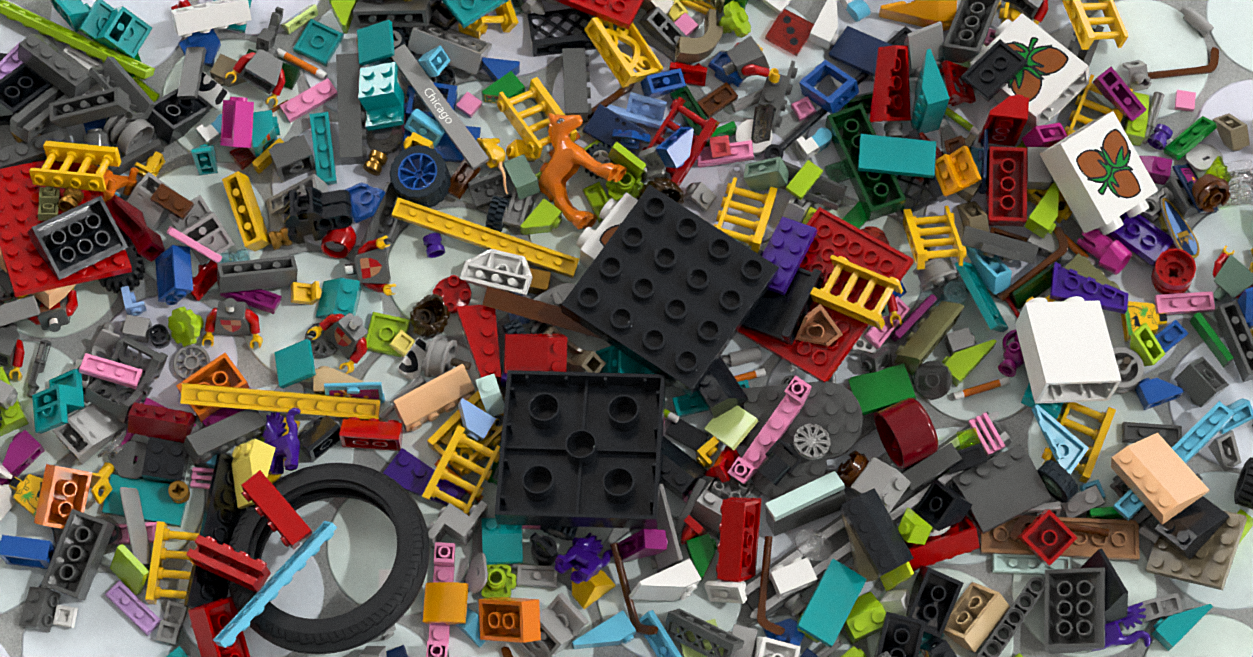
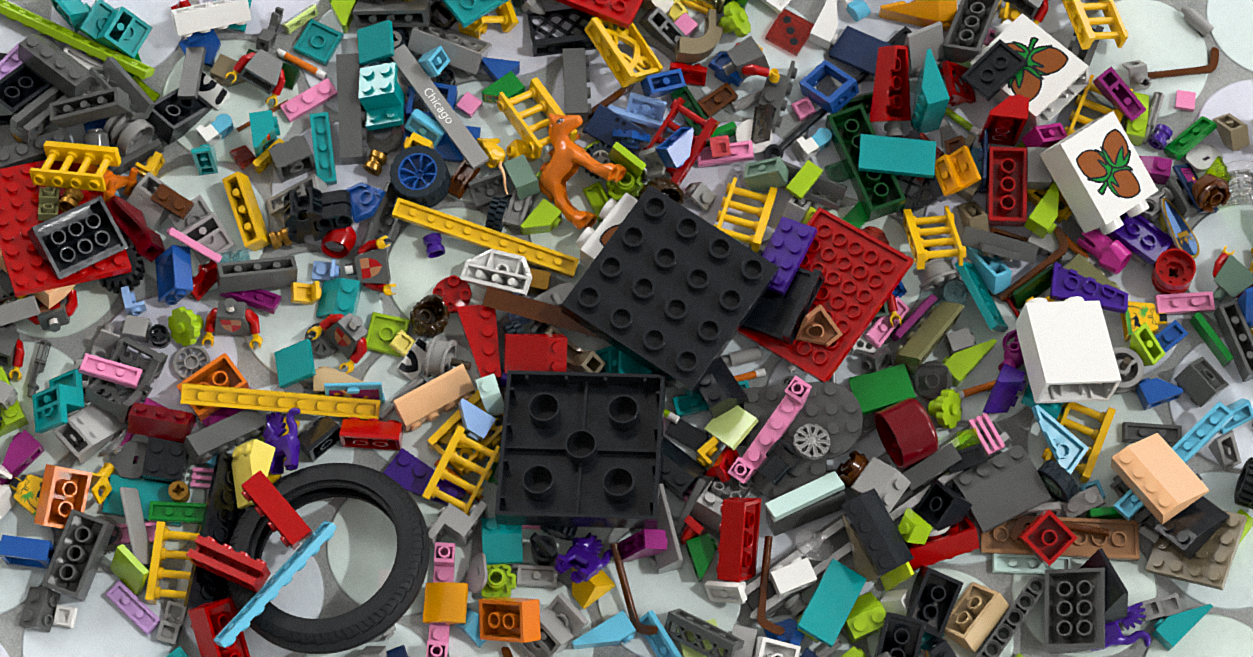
(176, 512): none -> green tile
(237, 122): dark pink window -> none
(325, 271): none -> light blue bracket
(668, 584): white slope -> none
(857, 309): yellow fence -> none
(946, 408): none -> lime plant
(1004, 390): none -> dark purple slope

